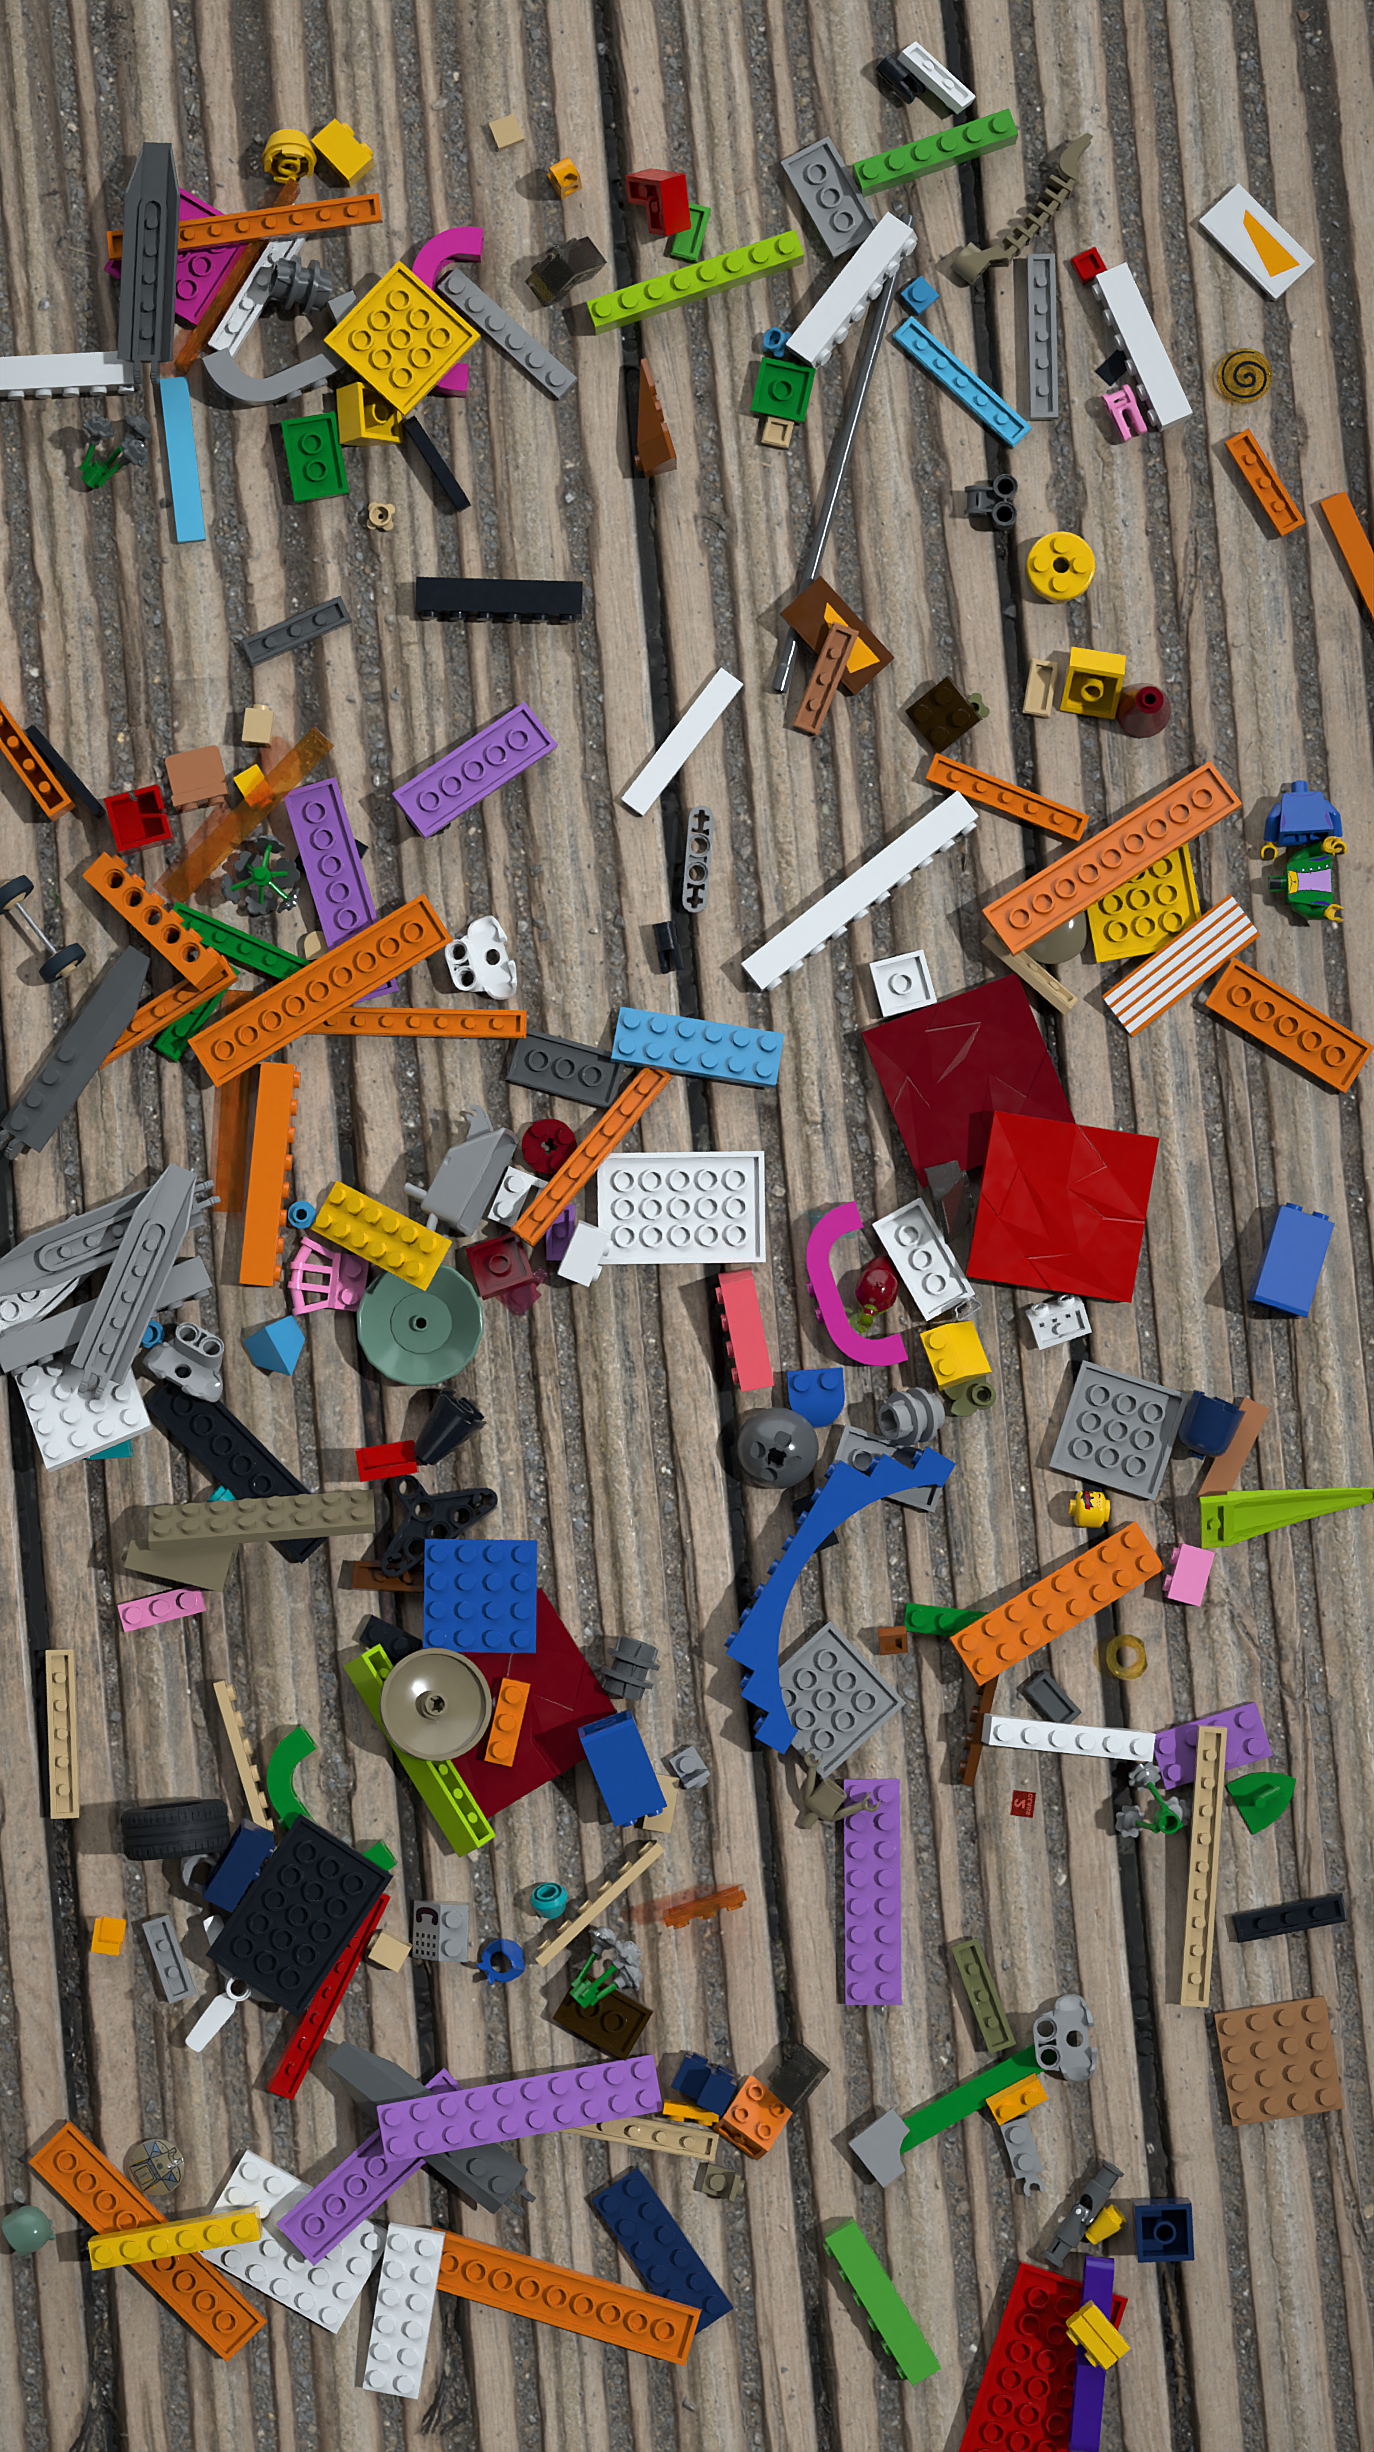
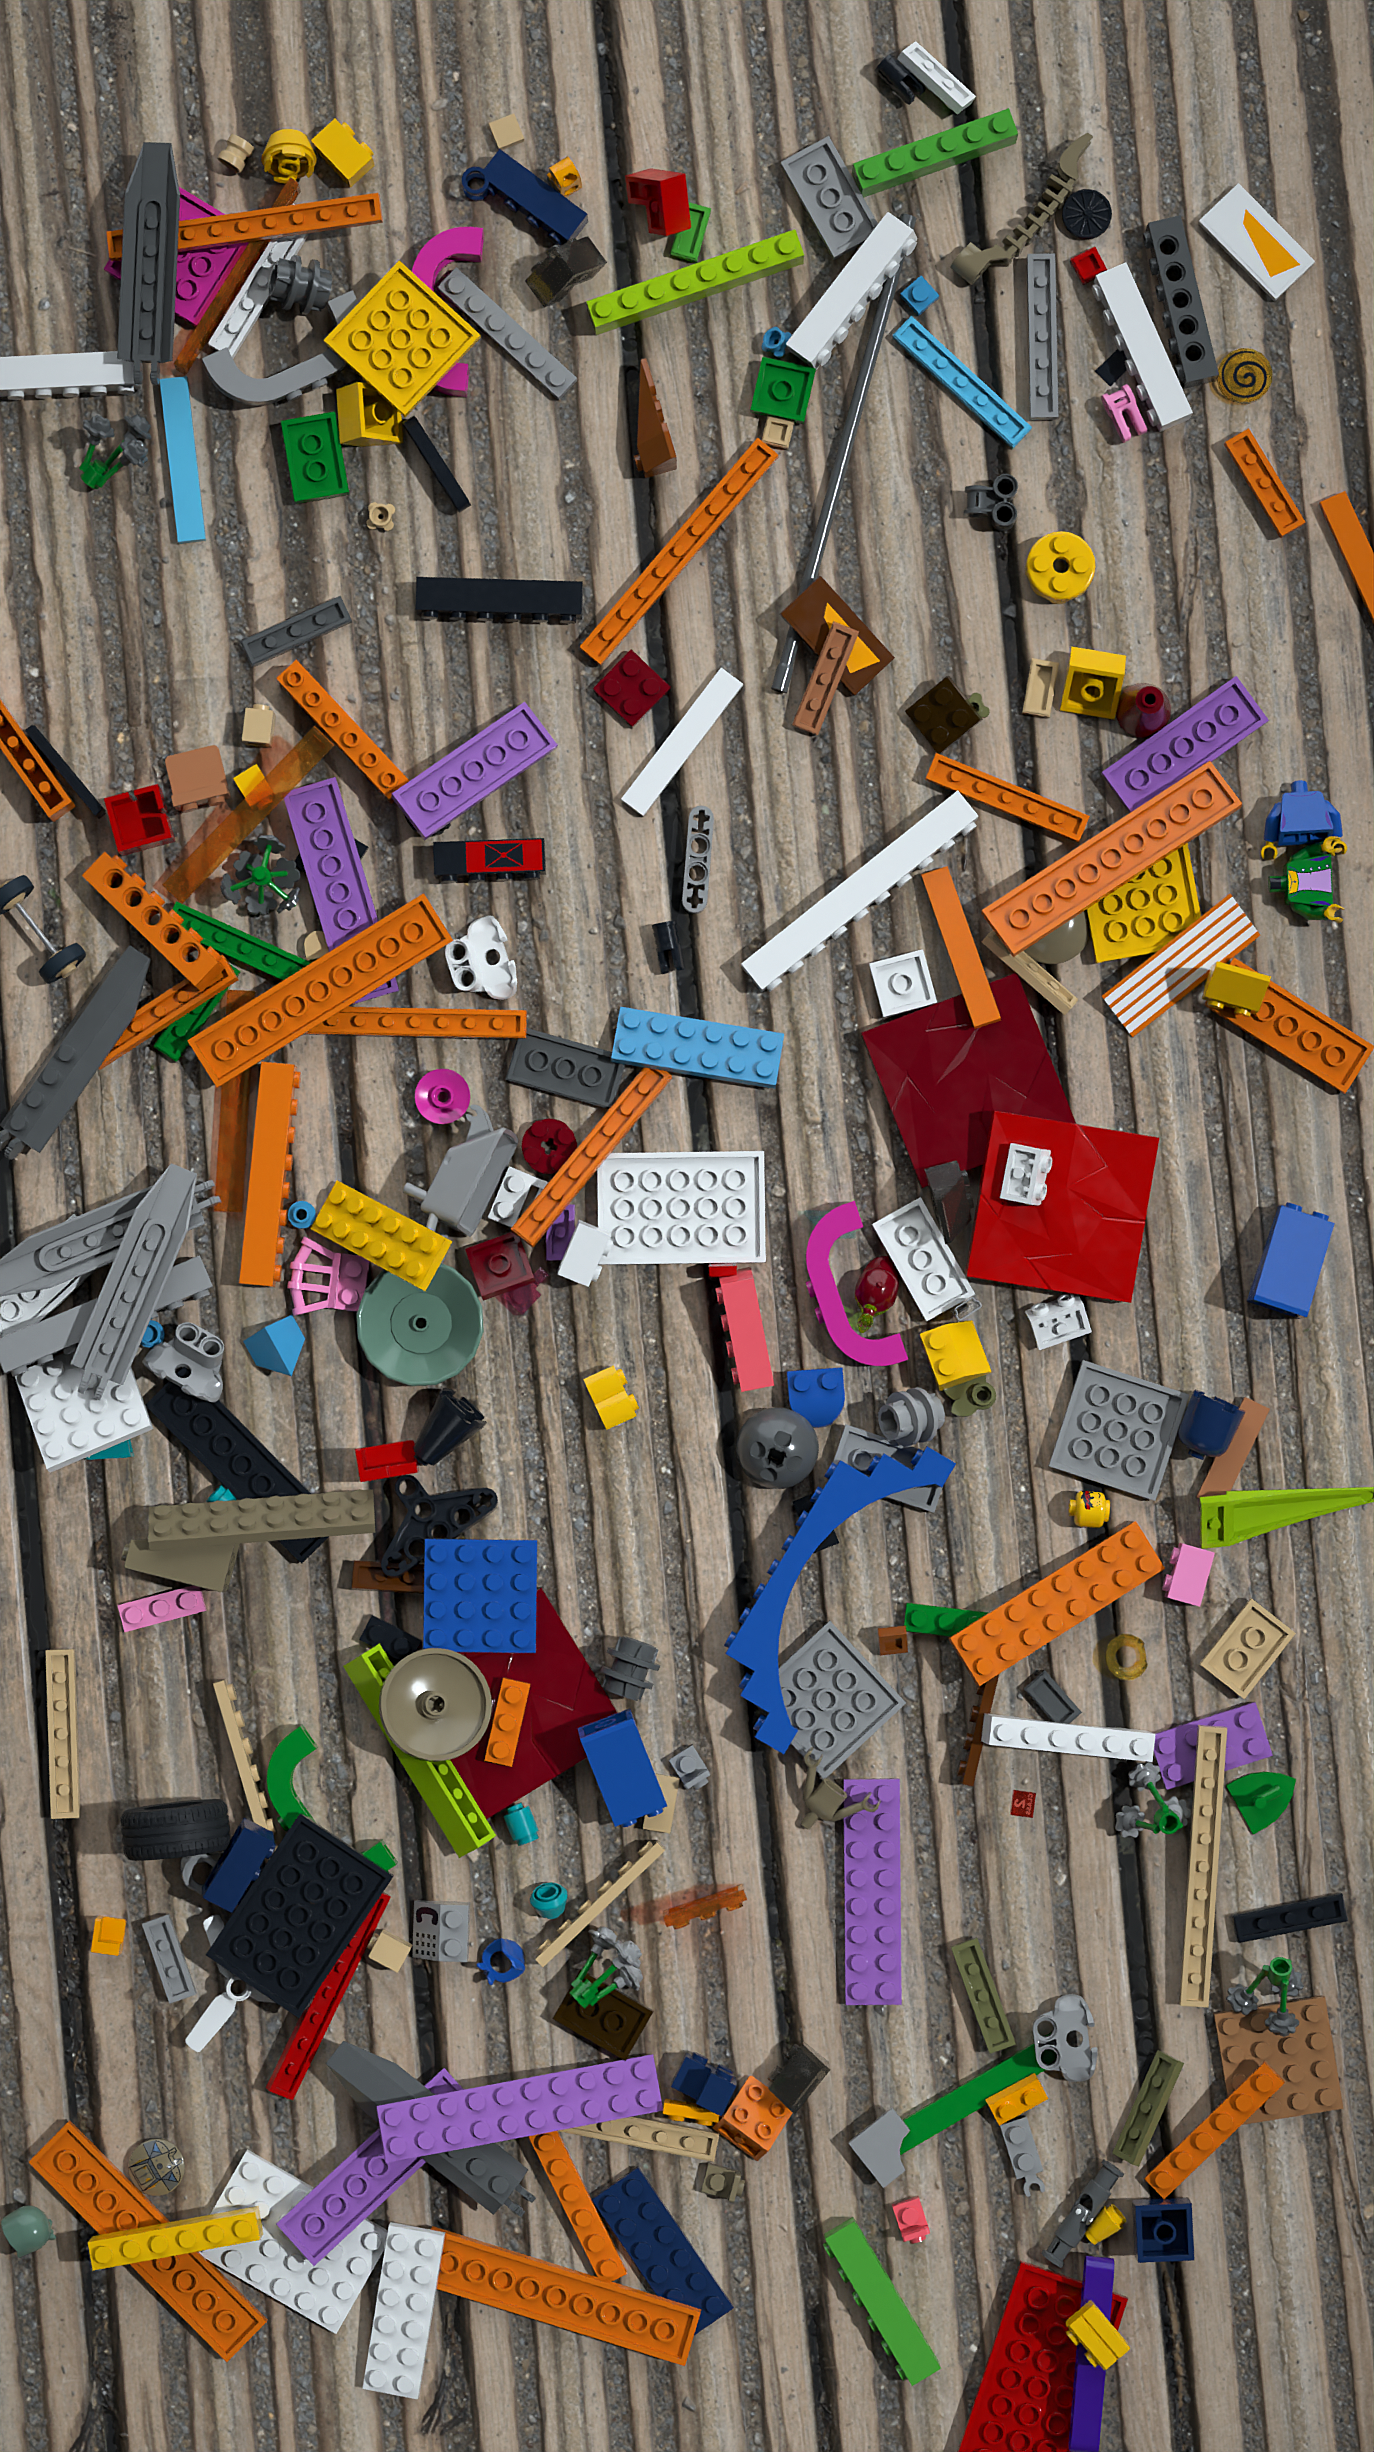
(235, 153): none -> tan wheel
(342, 729): none -> orange brick
(435, 1083): none -> dark pink dish
(489, 859): none -> black brick
(521, 1824): none -> teal brick
(527, 194): none -> dark blue hinge
(578, 2205): none -> orange plate
(610, 1396): none -> yellow brick
(631, 688): none -> dark red plate
(679, 551): none -> orange plate
(722, 1269): none -> red tile
(911, 2220): none -> coral bracket
(961, 947): none -> orange tile
(1026, 1174): none -> white bracket
(1086, 214): none -> black wheel
(1148, 2108): none -> olive plate
(1172, 233): none -> dark grey brick
(1185, 744): none -> medium lavender plate
(1214, 2130): none -> orange plate
(1235, 988): none -> yellow slope
(1247, 1648): none -> tan plate
(1283, 1981): none -> dark grey plant

